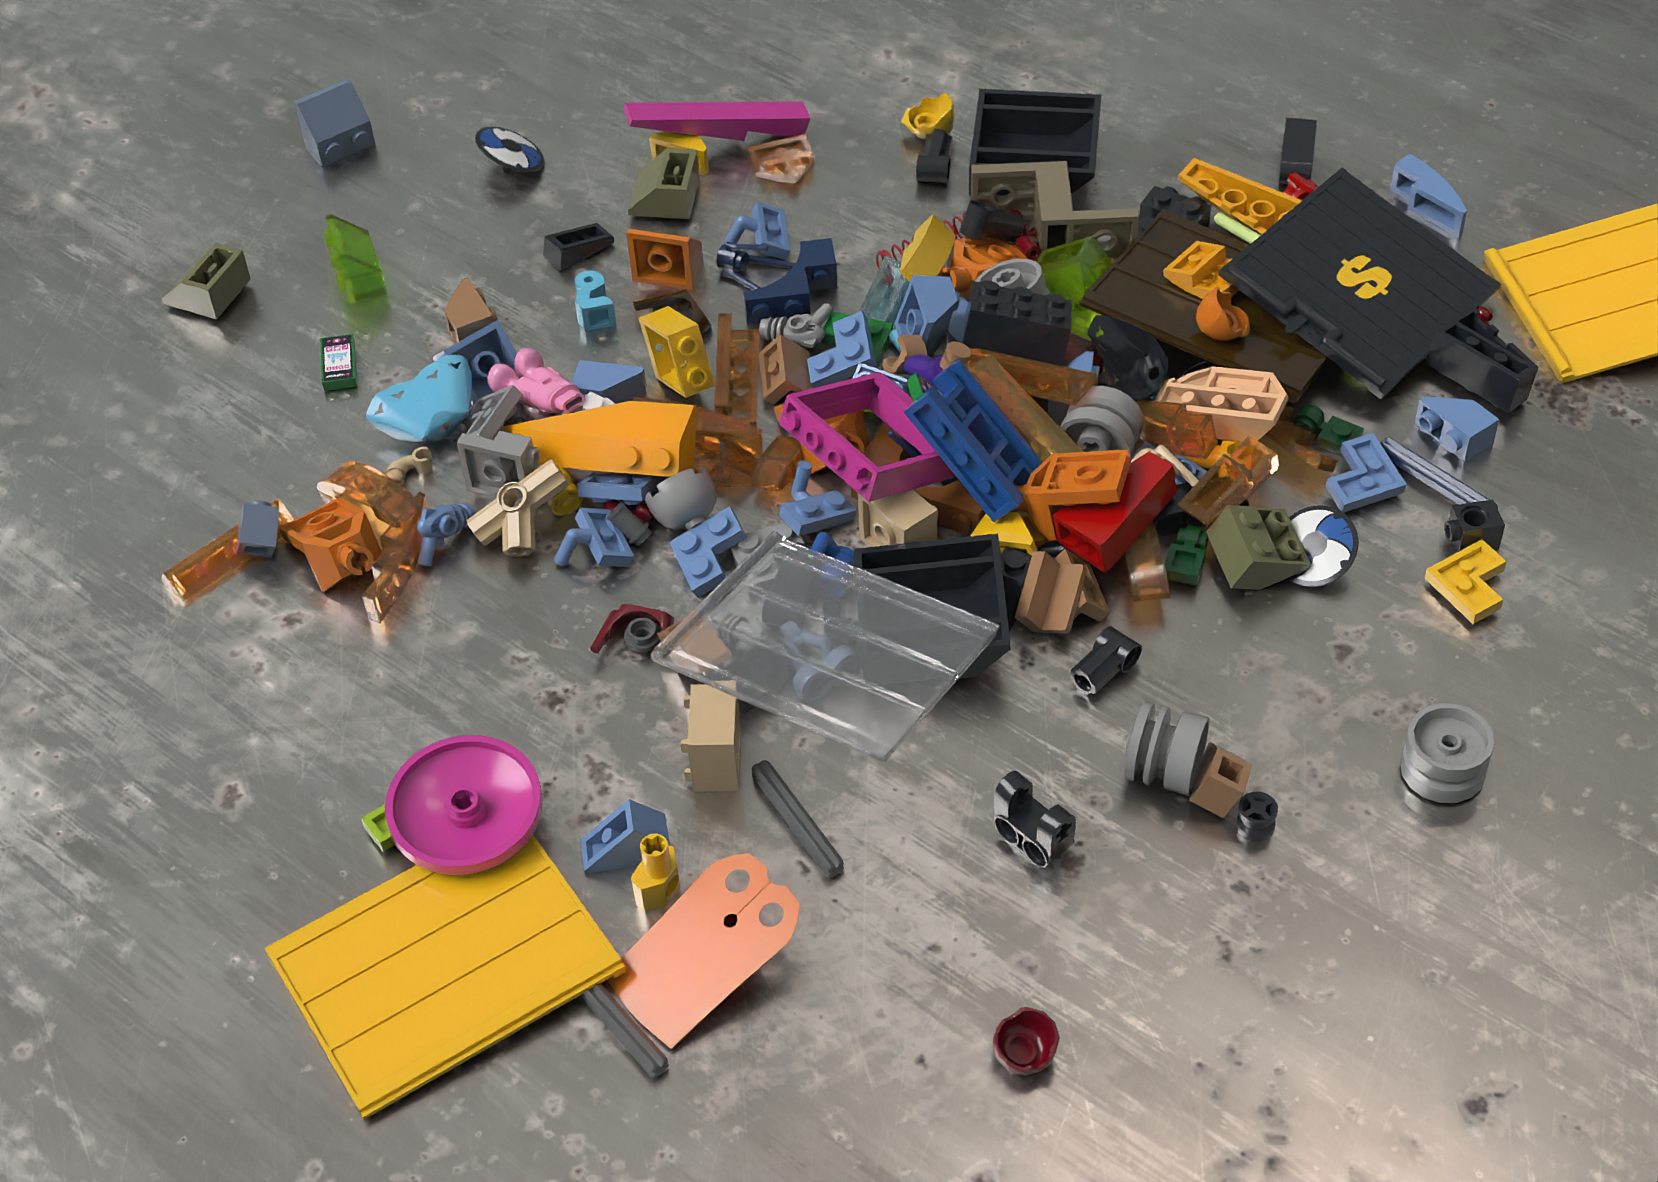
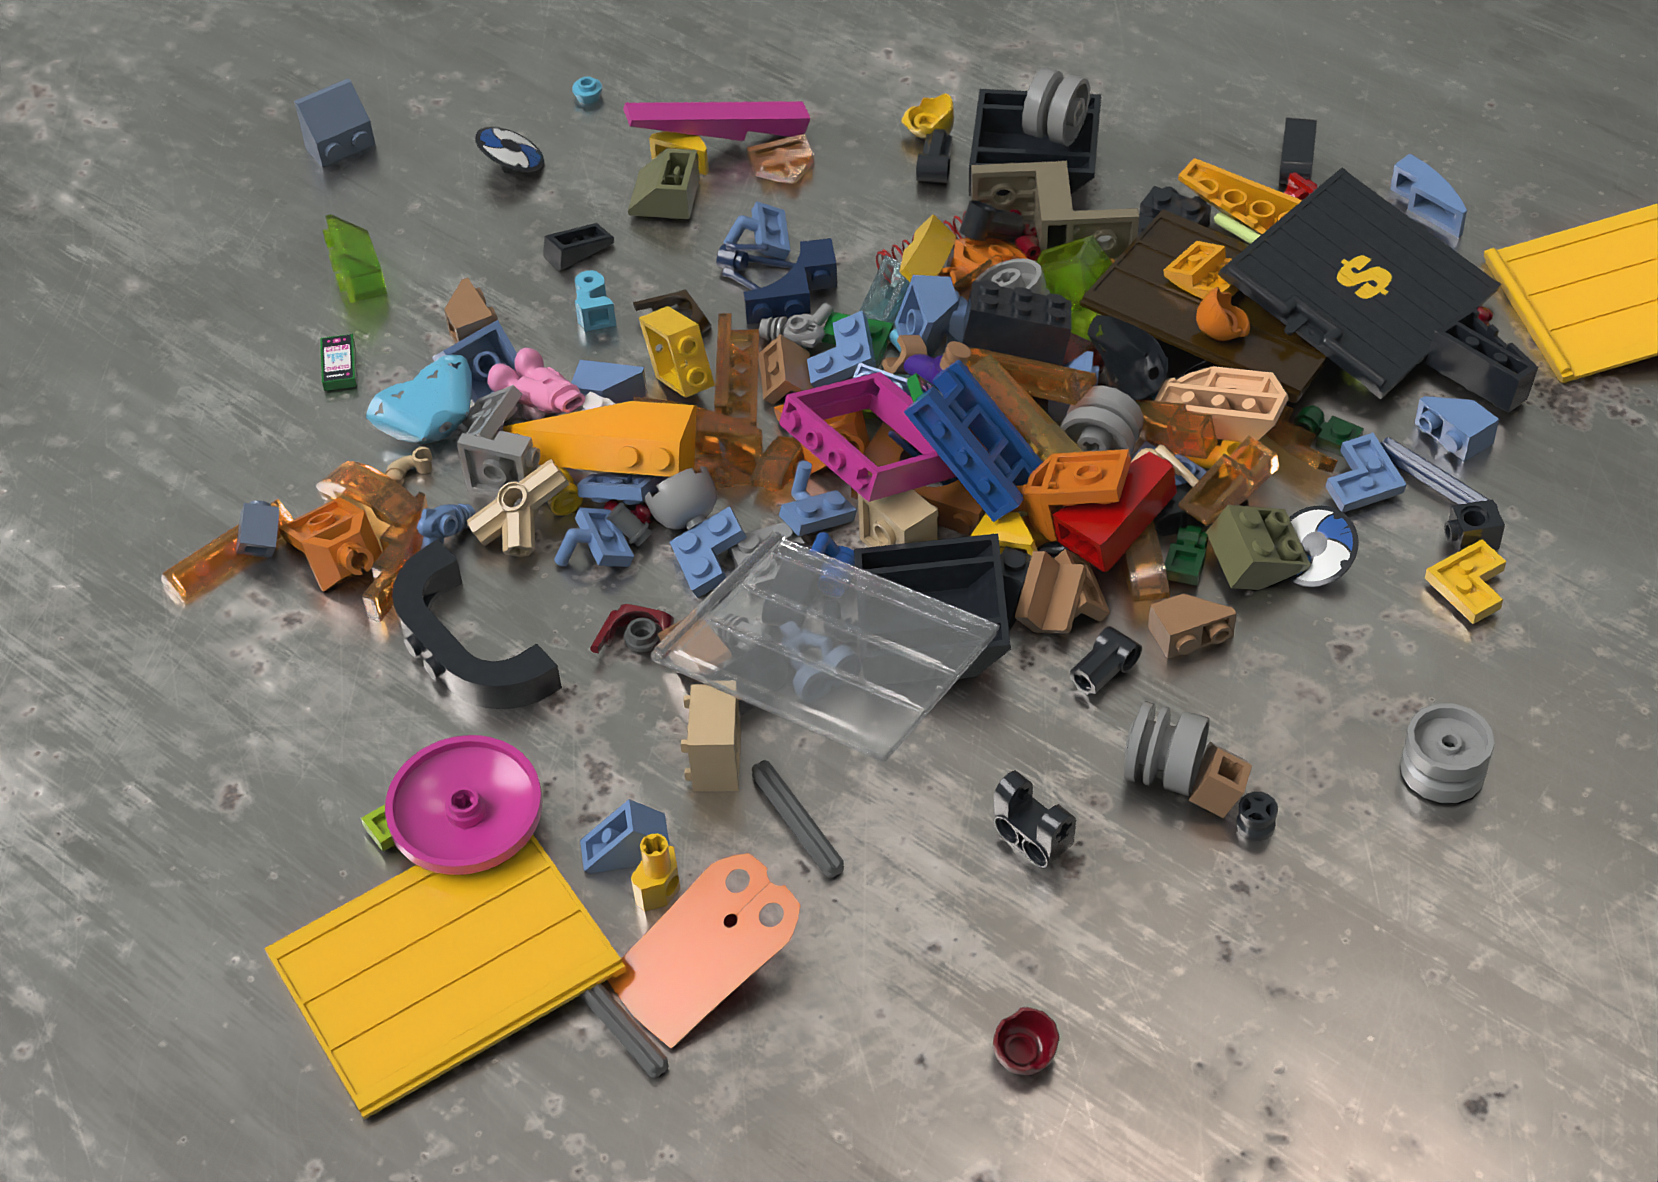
(210, 282): olive slope -> none
(480, 682): none -> black arch
(587, 89): none -> medium azure plate
(664, 259): orange slope -> none
(975, 271): none -> dark brown piece
(1056, 106): none -> light grey wheel
(1189, 624): none -> medium nougat slope

